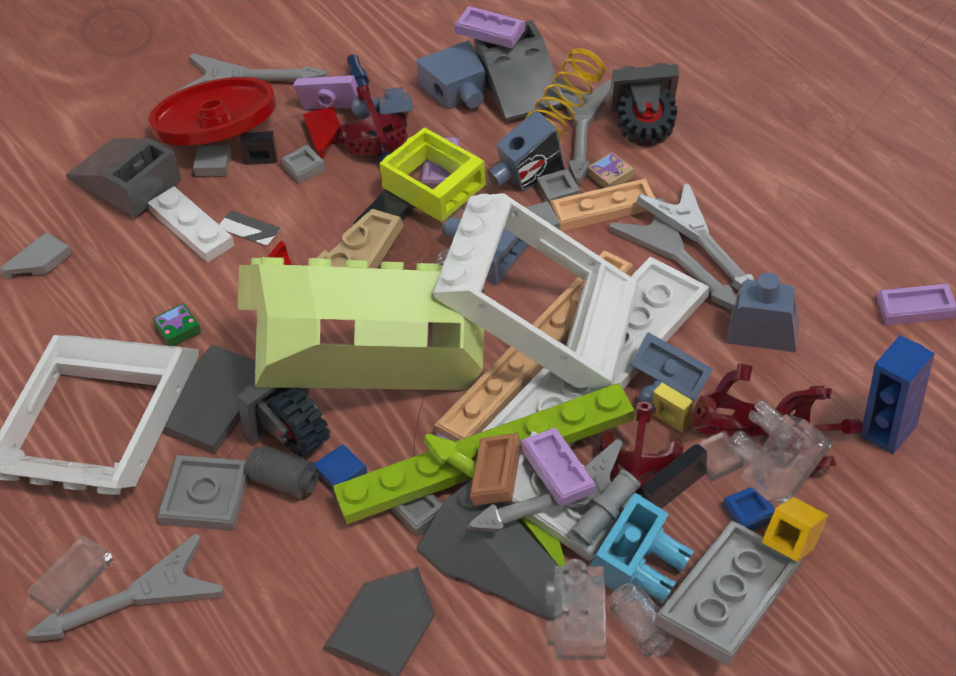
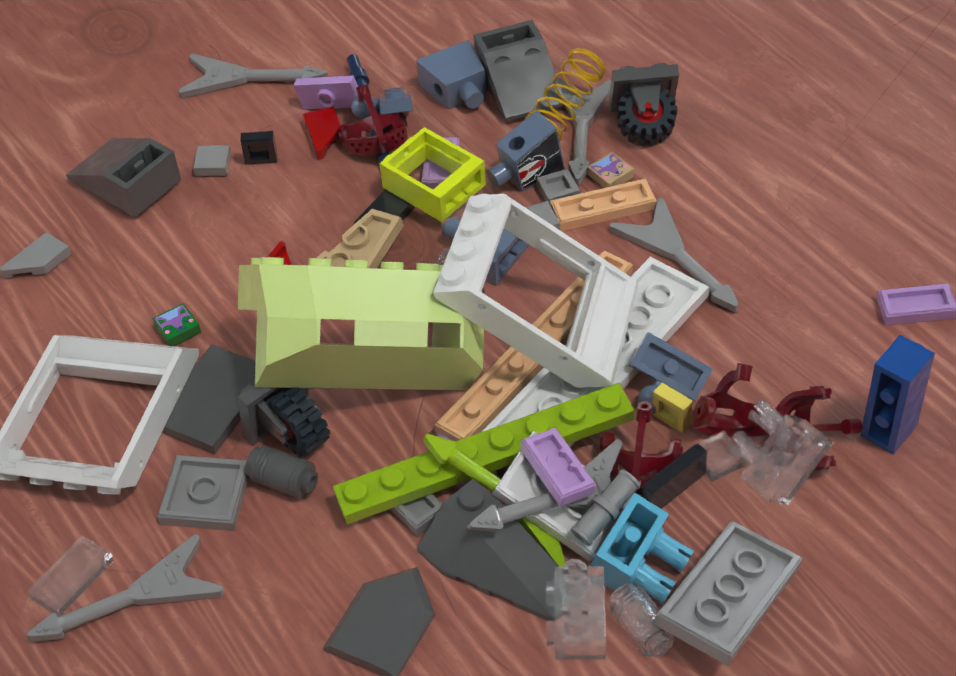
(191, 224): white plate -> none
(212, 111): red dish -> none
(249, 227): sticker -> none
(303, 164): light grey tile -> none
(339, 466): blue tile -> none
(490, 27): lavender plate -> none
(496, 469): nougat tile -> none
(689, 221): light grey piece -> none
(749, 509): blue tile -> none
(765, 315): sand blue torso -> none
(794, 529): yellow brick -> none

